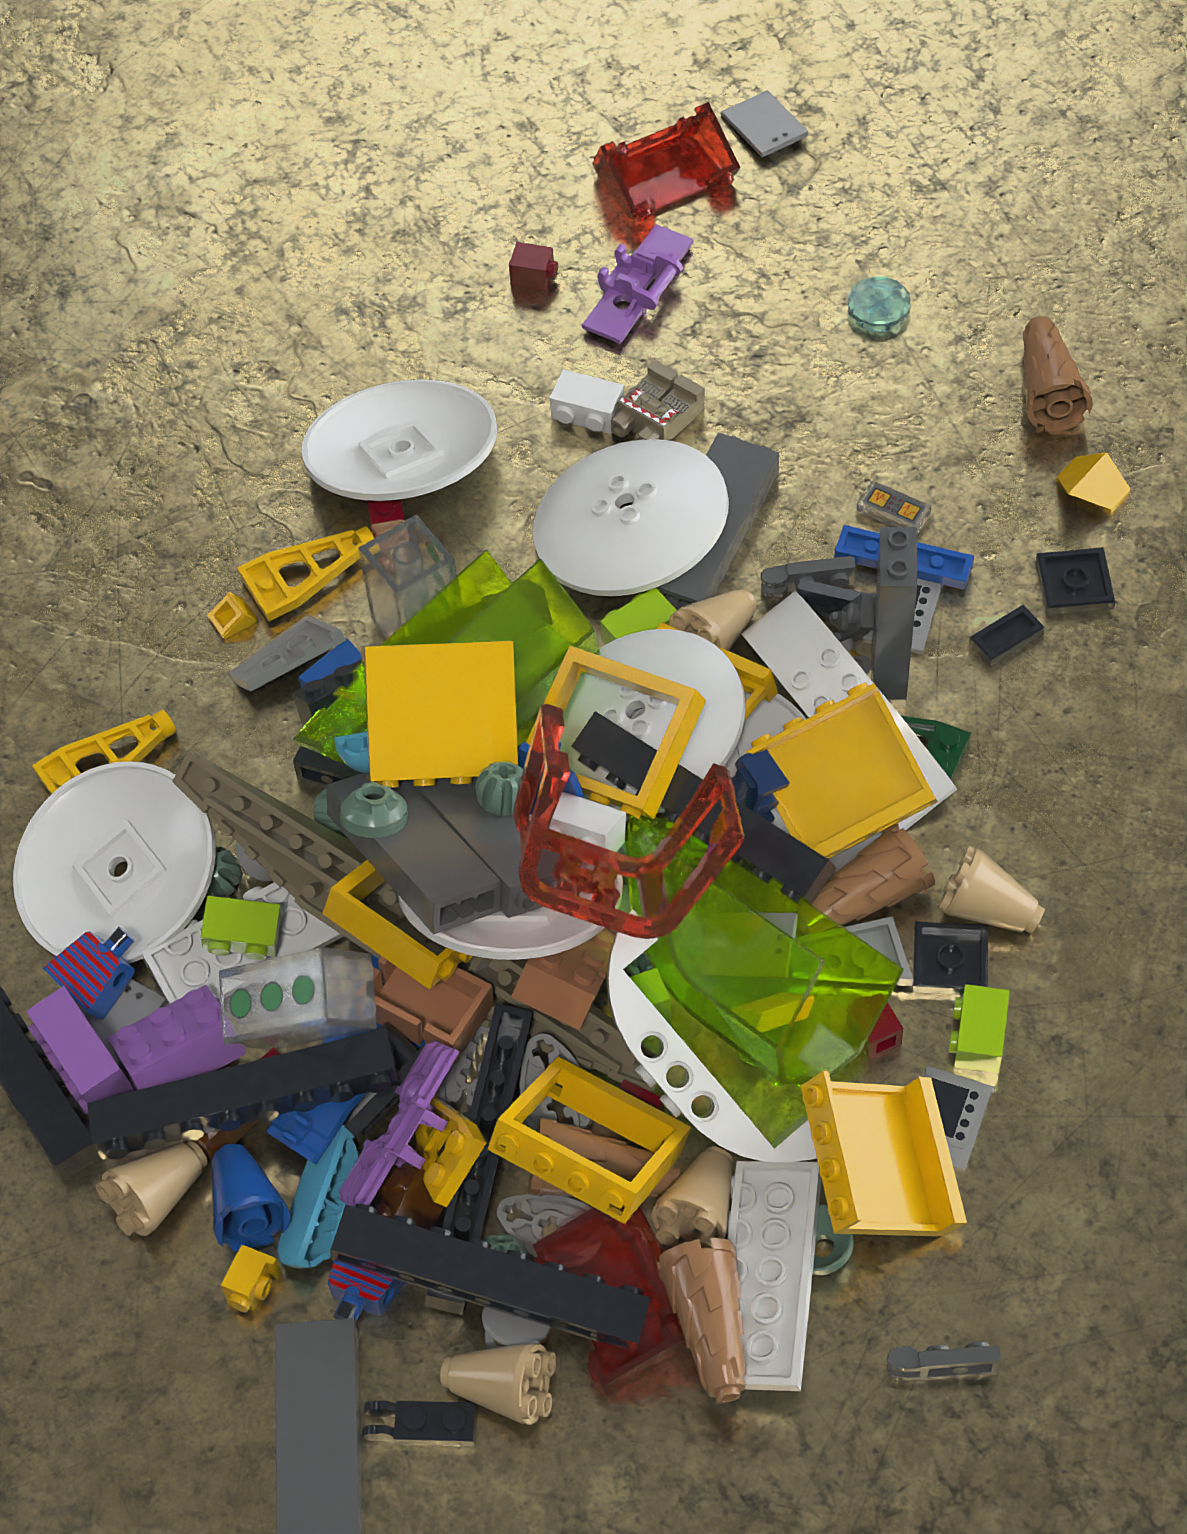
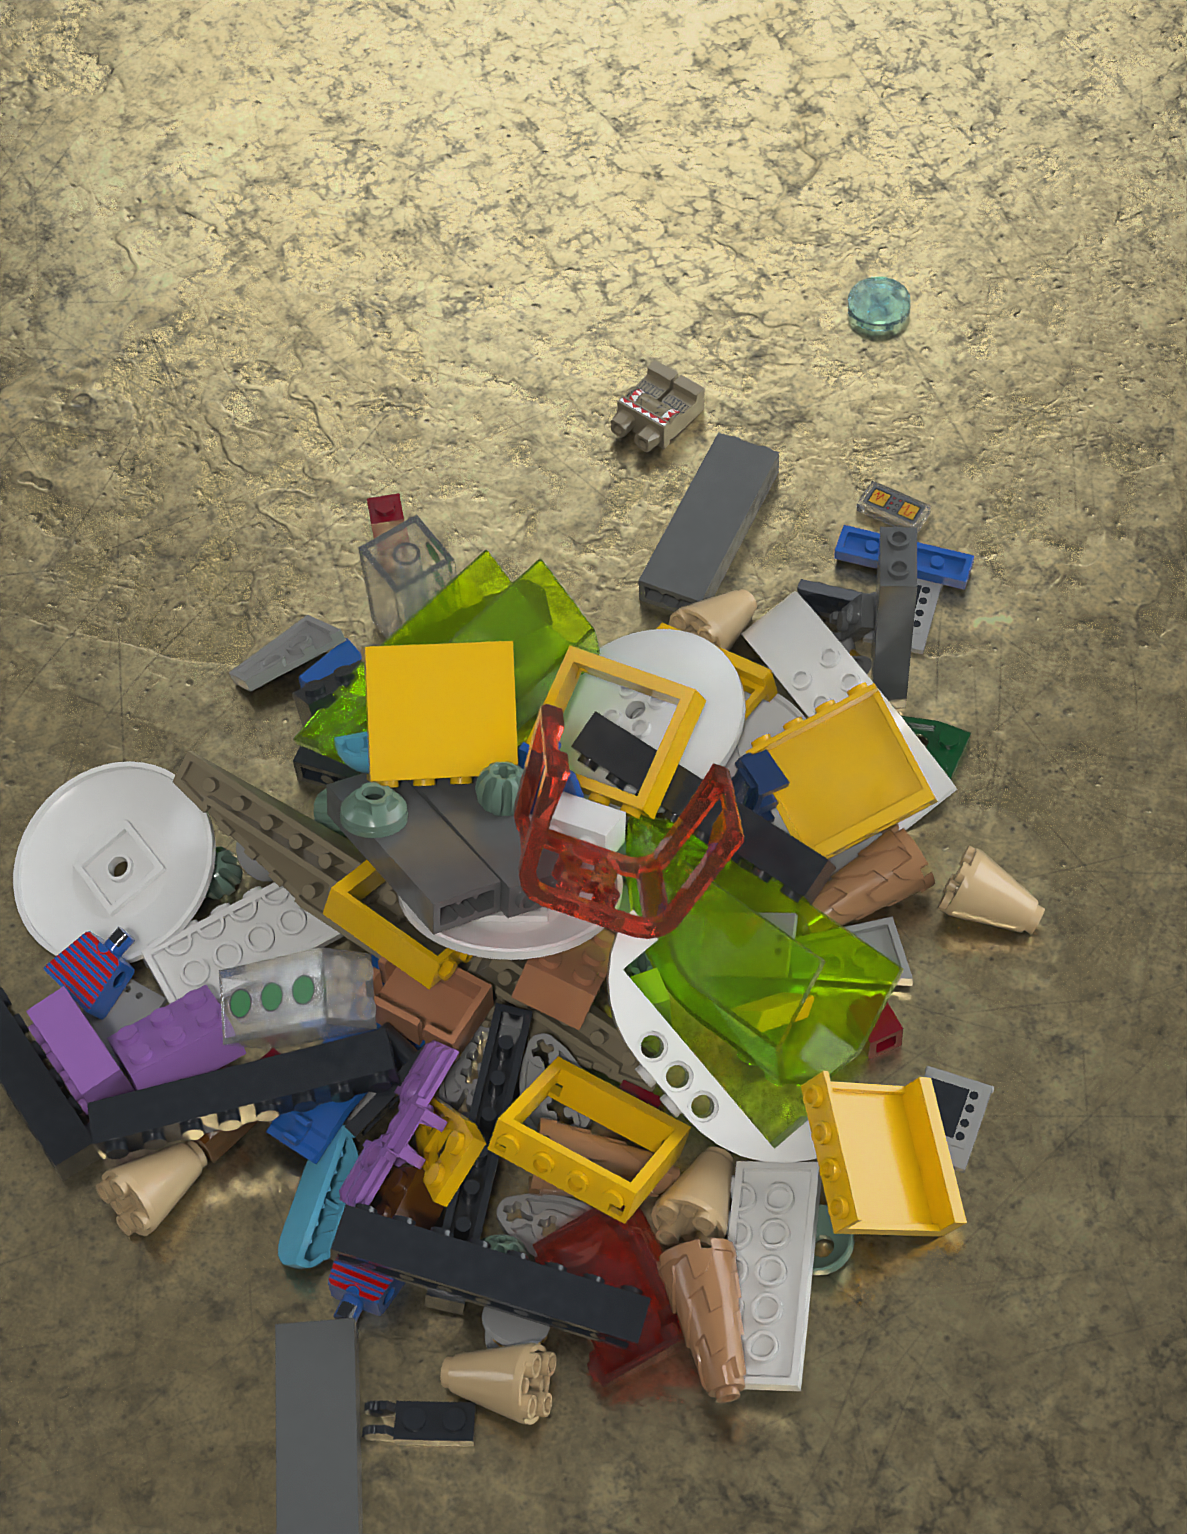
(61, 764): yellow plate -> none
(231, 615): yellow slope -> none
(240, 927): lime brick -> none
(244, 1201): blue cone -> none
(249, 1278): yellow brick -> none
(271, 590): yellow plate -> none
(399, 440): white dish -> none
(532, 266): dark red brick -> none
(585, 401): white brick -> none
(629, 550): white dish -> none
(643, 613): lime brick -> none
(654, 259): medium lavender piece -> none
(667, 164): clear red windscreen -> none
(764, 123): light grey container -> none
(830, 571): dark grey hinge -> none
(942, 1362): dark grey hinge -> none
(949, 957): black tile -> none
(981, 1028): lime brick -> none
(1006, 635): black tile -> none
(1052, 381): medium nougat cone -> none
(1075, 581): black tile -> none
(1095, 480): yellow slope -> none

